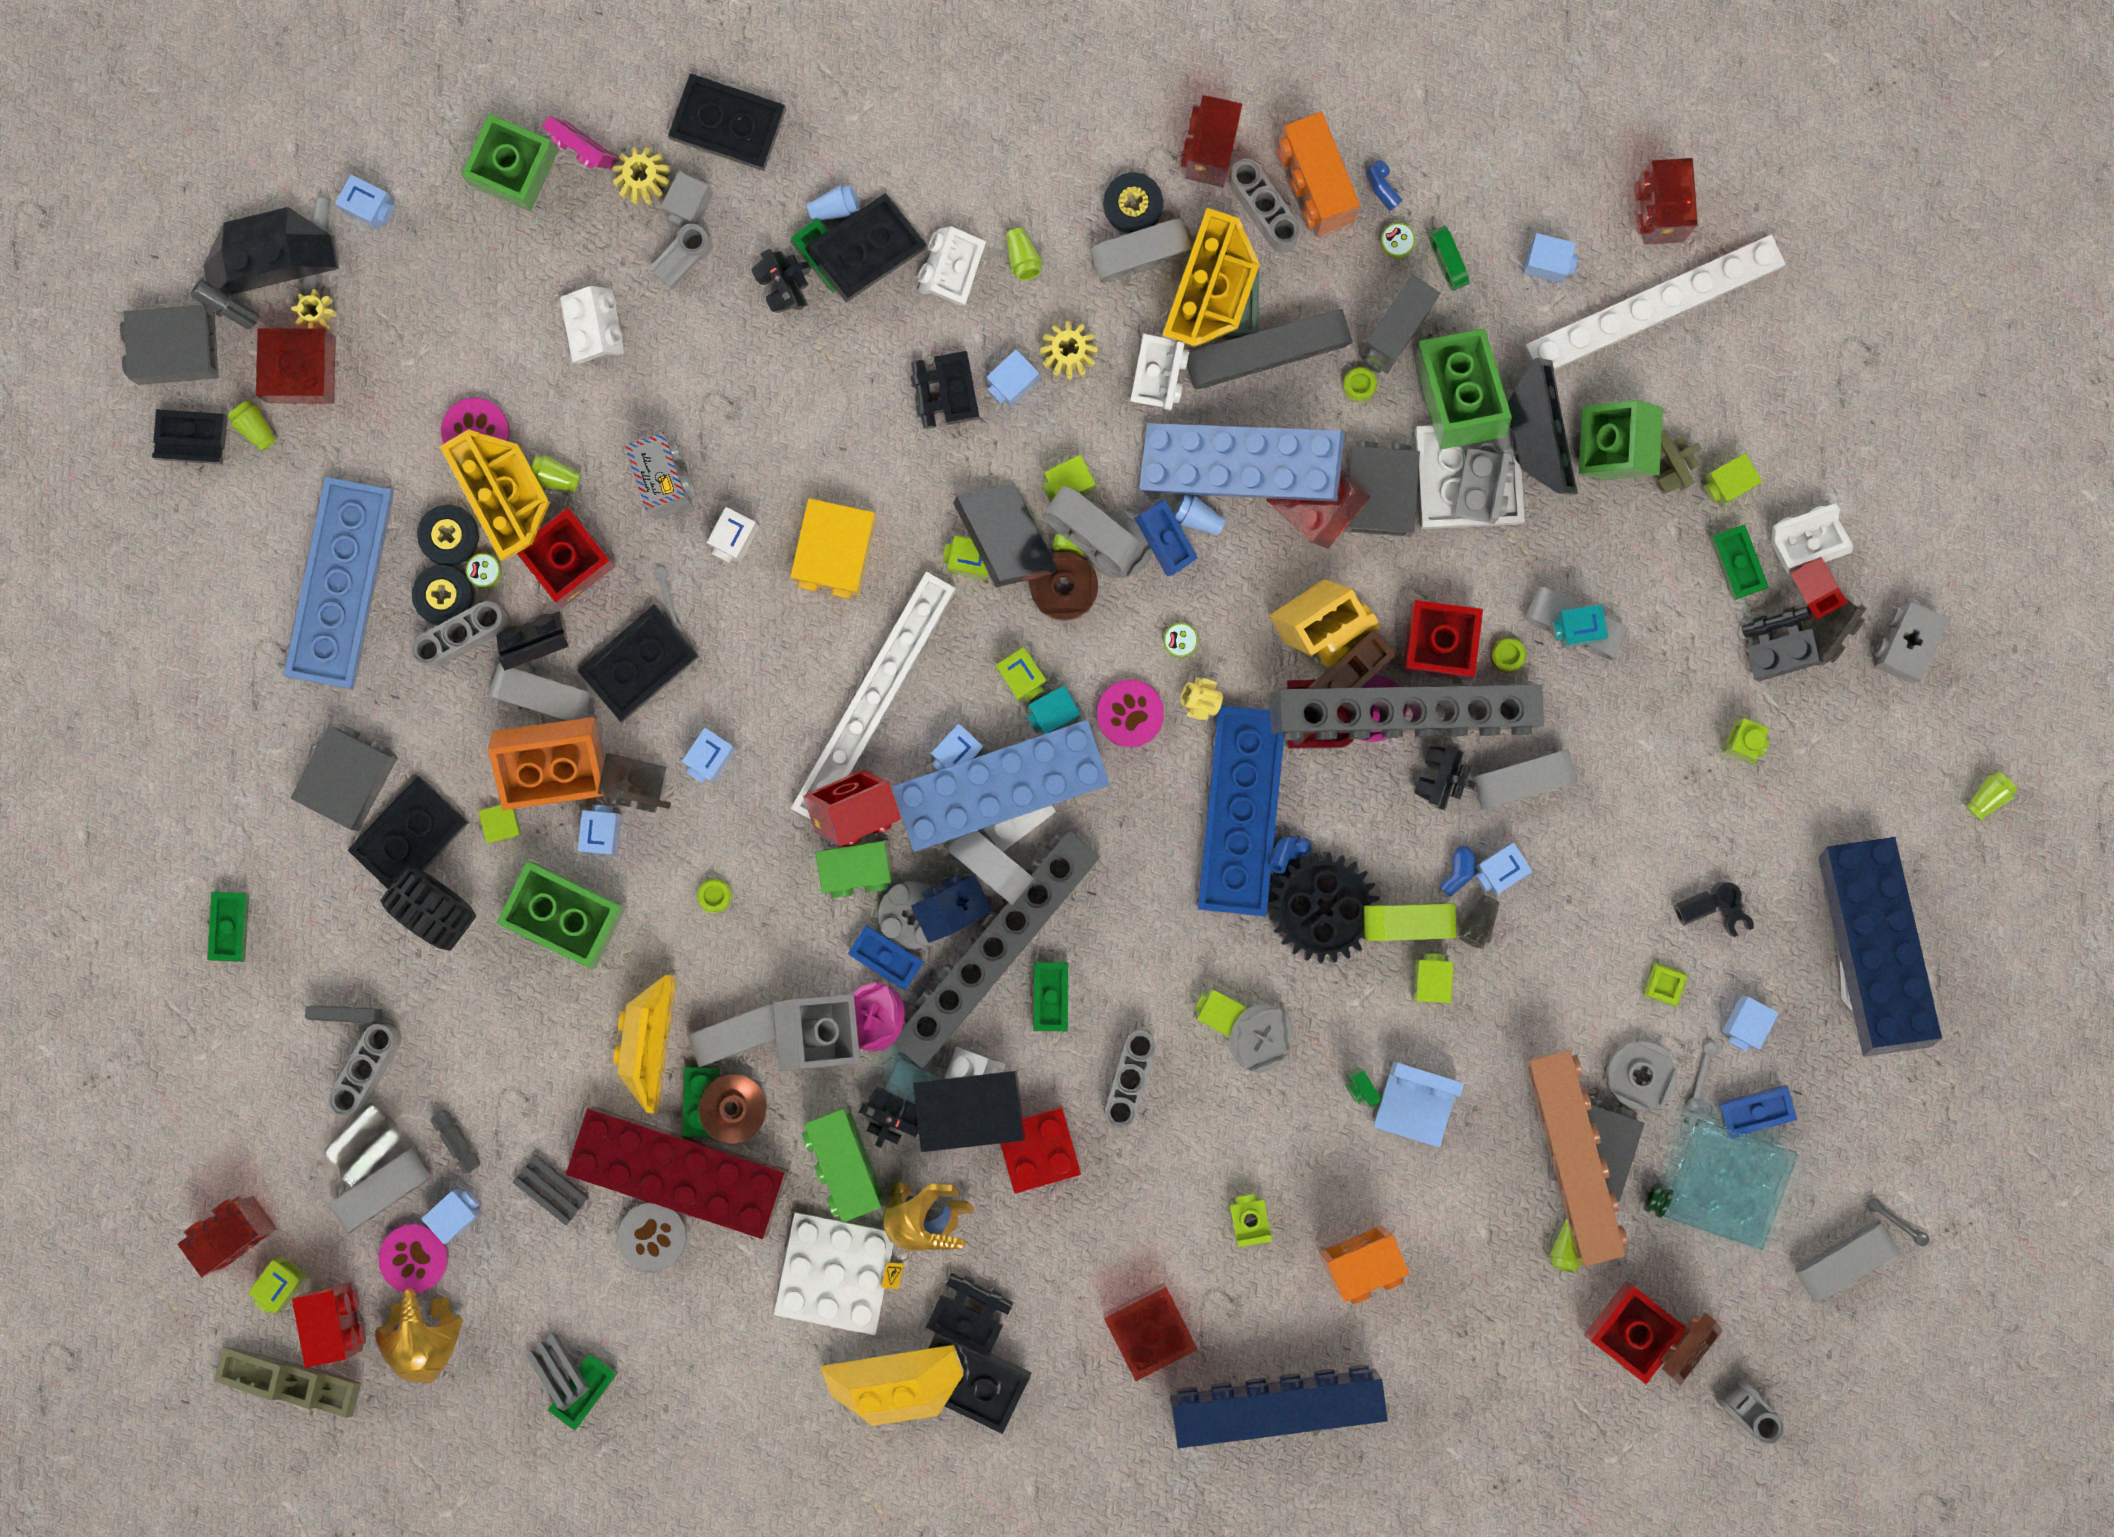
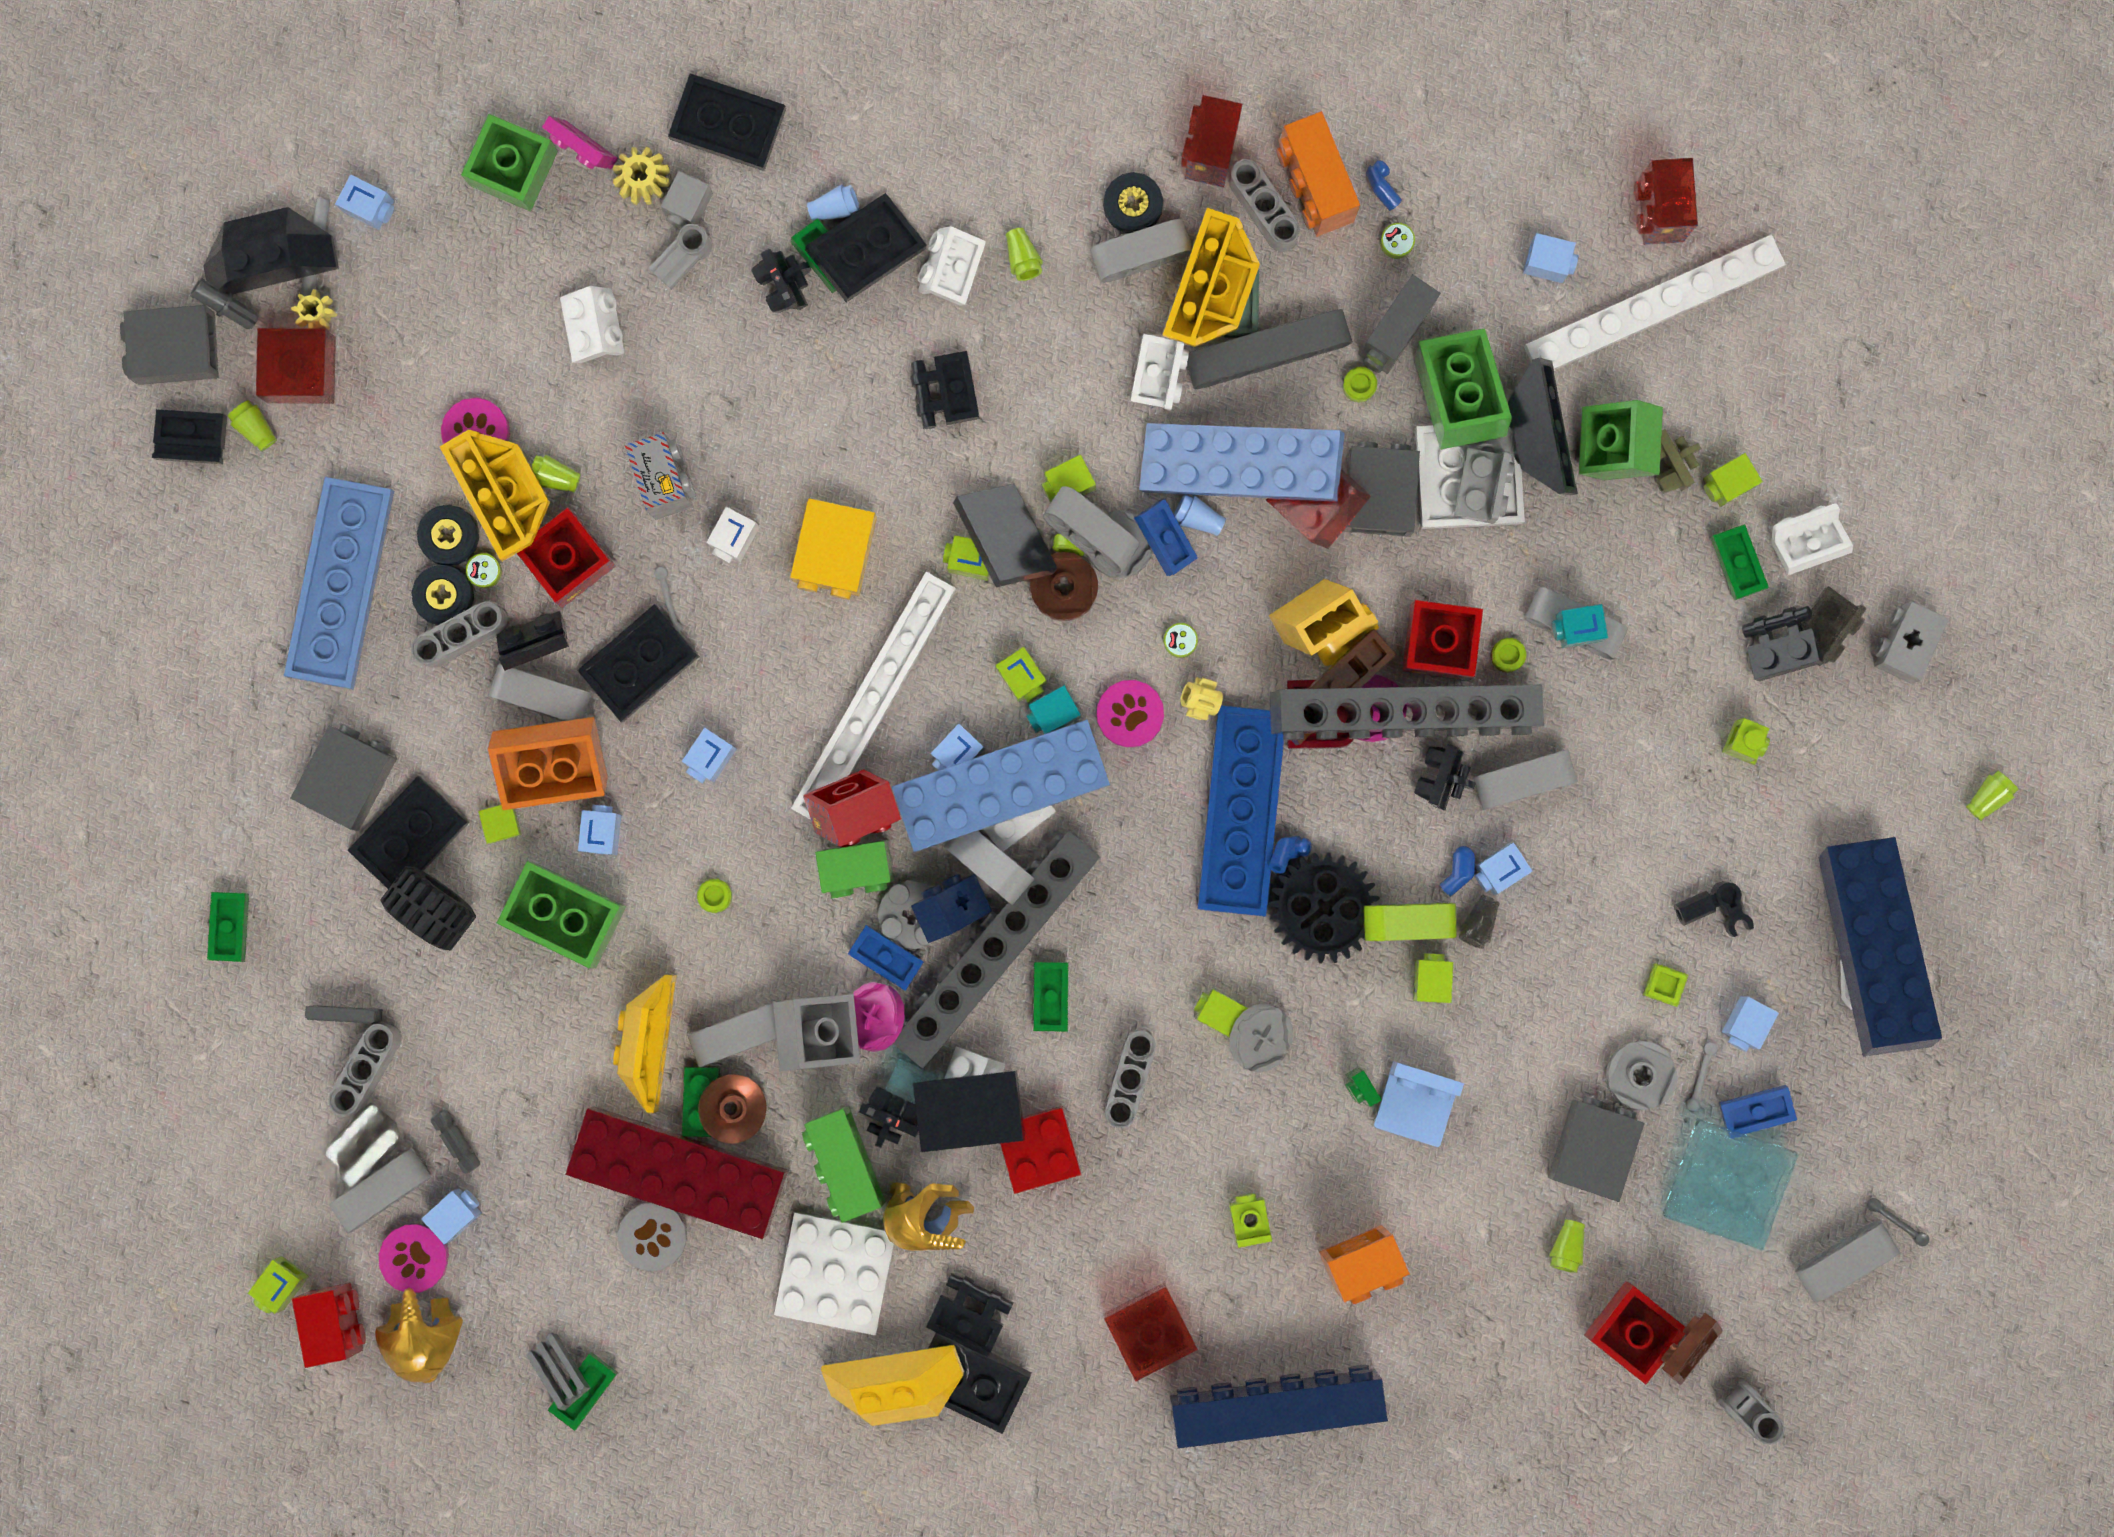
(226, 1236): clear red brick -> none
(287, 1381): olive slope -> none
(542, 1200): dark grey tile -> none
(633, 781): clear smoke bracket -> none
(892, 1275): yellow sticker -> none
(1012, 379): light blue brick -> none
(1072, 361): light yellow gear -> none
(1448, 258): green beam -> none
(1576, 1157): nougat brick -> none
(1658, 1200): dark green bush -> none
(1818, 587): brick -> none

